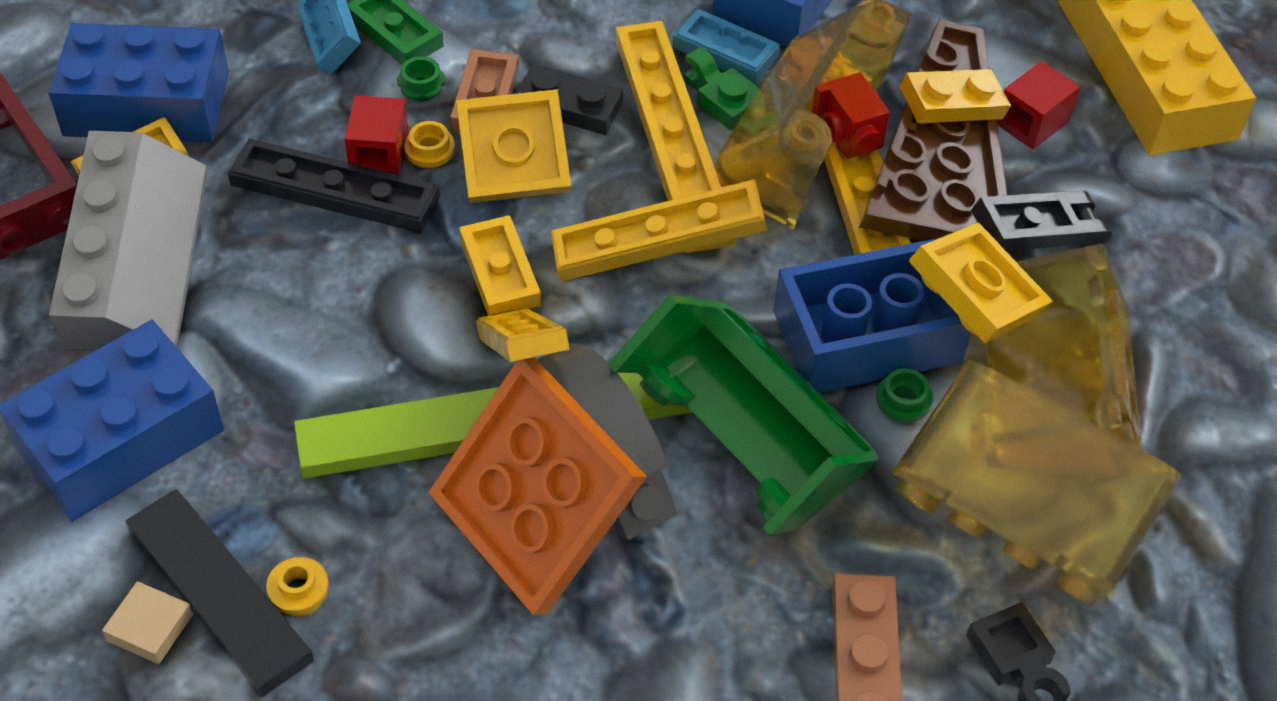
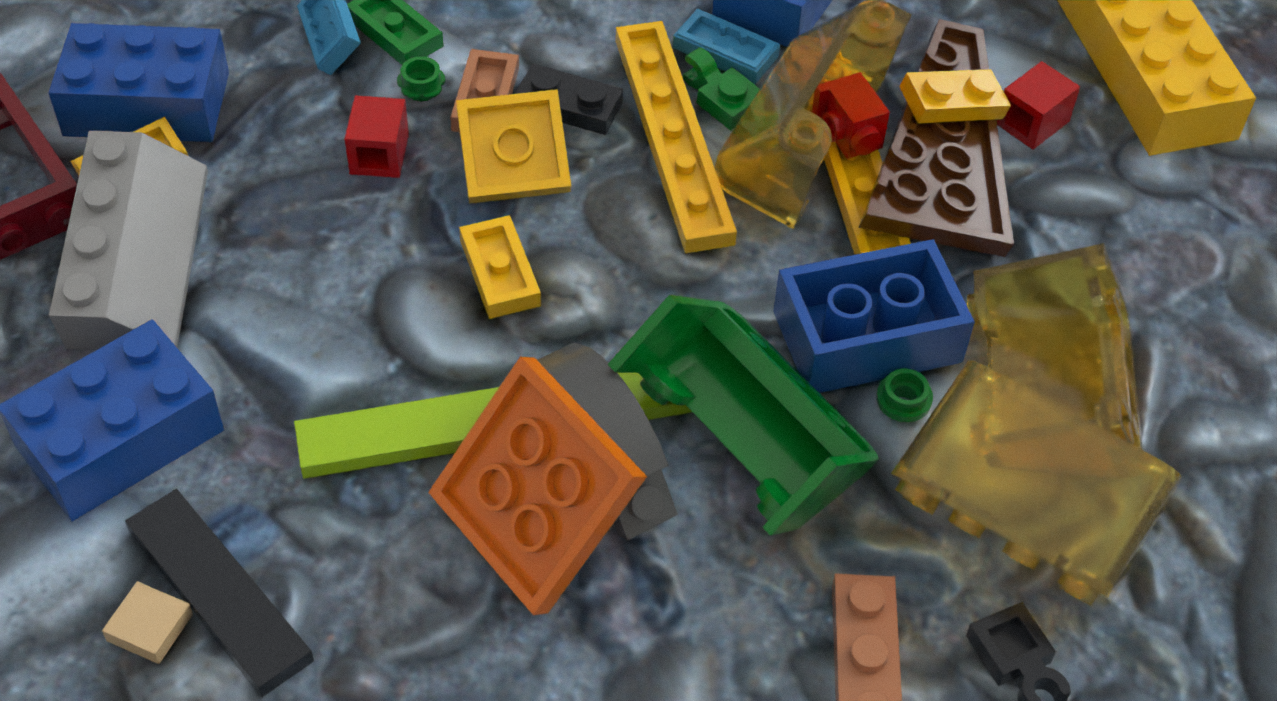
(300, 600): yellow plate -> none
(334, 185): black tile -> none
(429, 145): yellow plate -> none
(522, 334): yellow tile -> none
(658, 230): yellow tile -> none
(980, 282): yellow plate -> none
(1041, 220): black plate -> none

